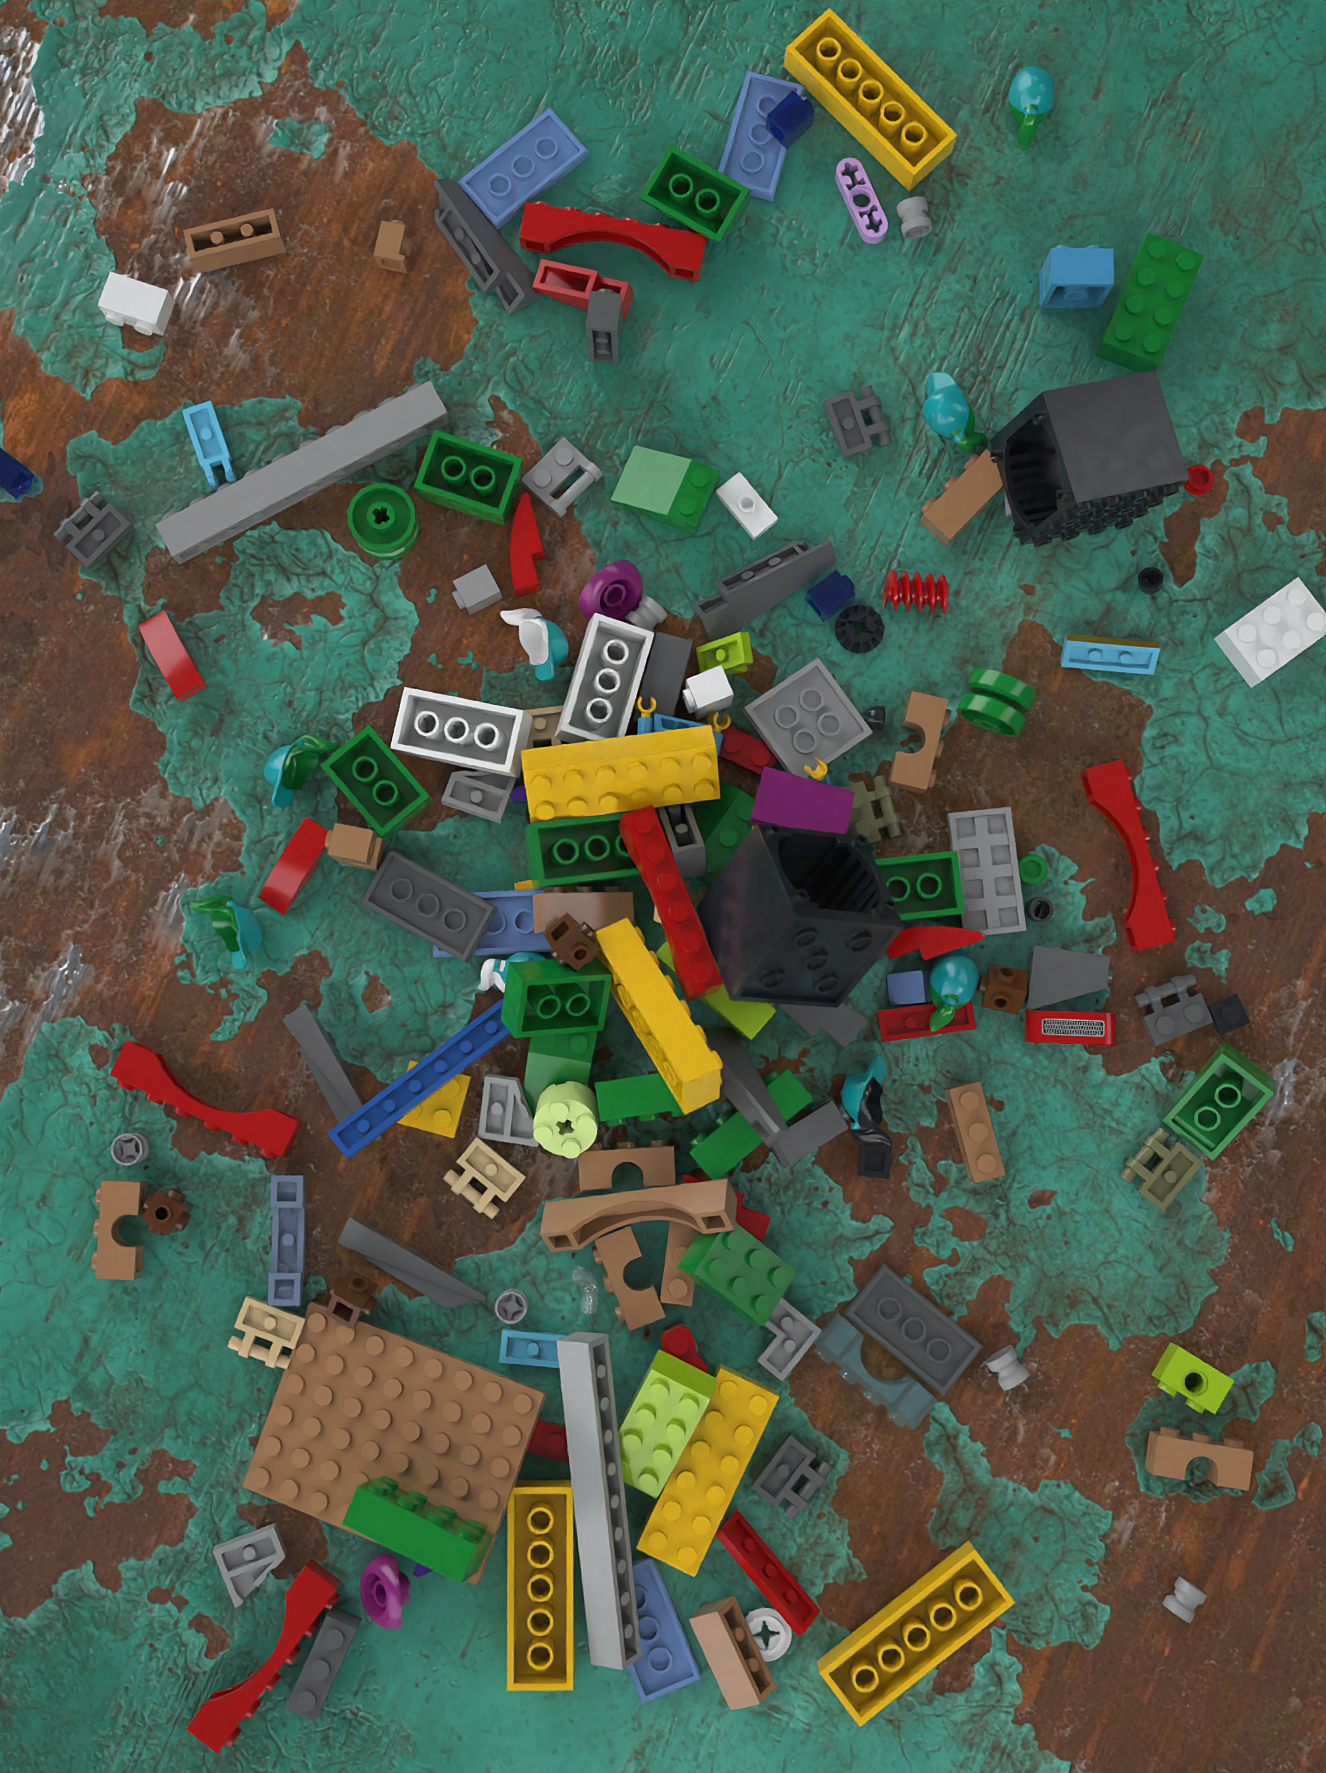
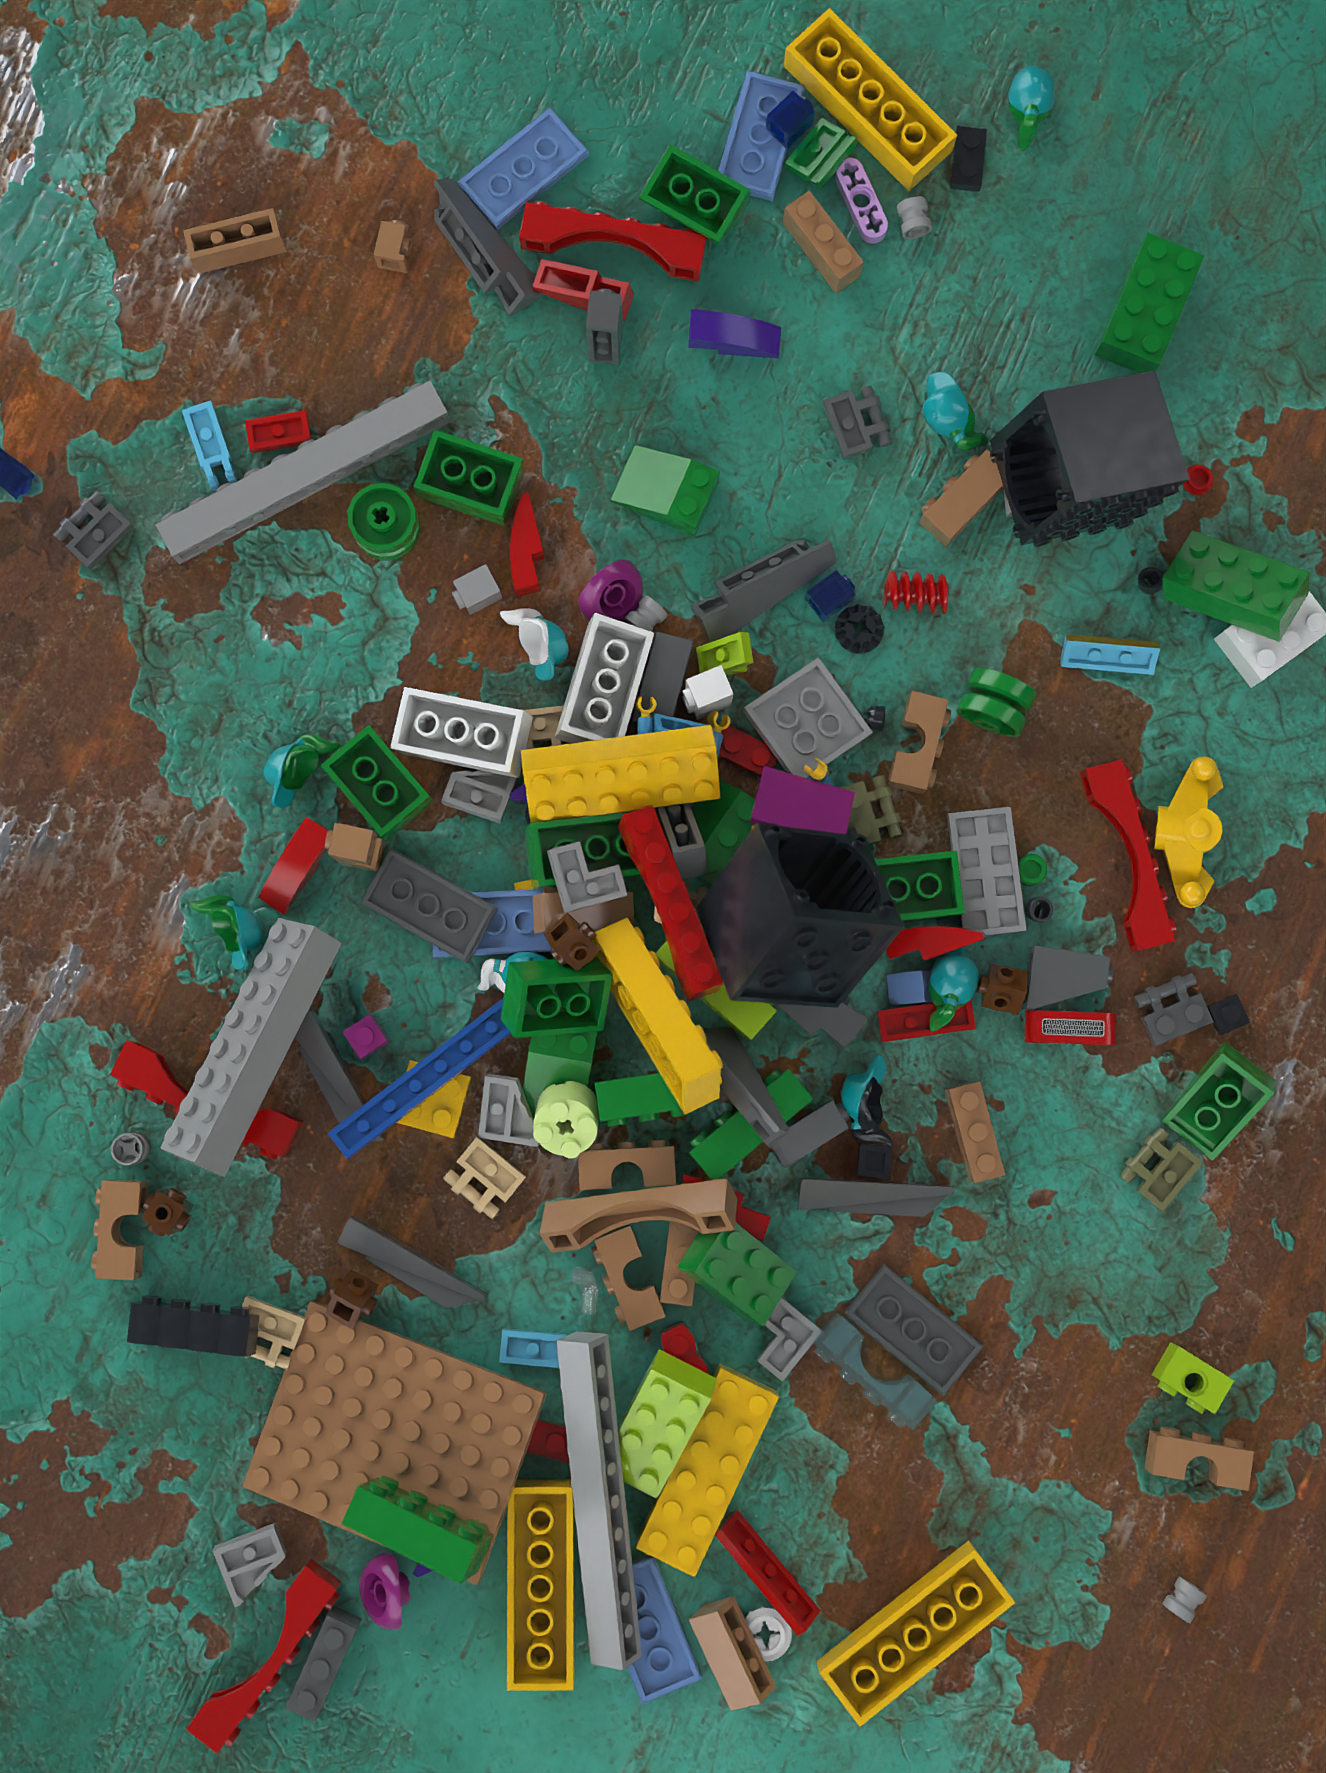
(136, 304): white brick -> none
(172, 656): slope -> none
(192, 1327): none -> black brick
(251, 1046): none -> light grey brick
(278, 431): none -> red plate
(288, 1240): sand blue slope -> none
(367, 1036): none -> magenta brick
(511, 1311): light grey wheel -> none
(554, 471): light grey plate -> none
(577, 885): none -> light grey plate
(733, 334): none -> dark purple slope
(746, 506): white plate -> none
(783, 1471): dark grey plate -> none
(821, 153): none -> green plate
(822, 242): none -> medium nougat brick
(870, 1196): none -> dark grey wedge
(968, 159): none -> black plate
(1008, 1367): light grey wheel -> none
(1076, 277): dark azure brick -> none
(1189, 830): none -> yellow piece
(1236, 585): none -> green brick

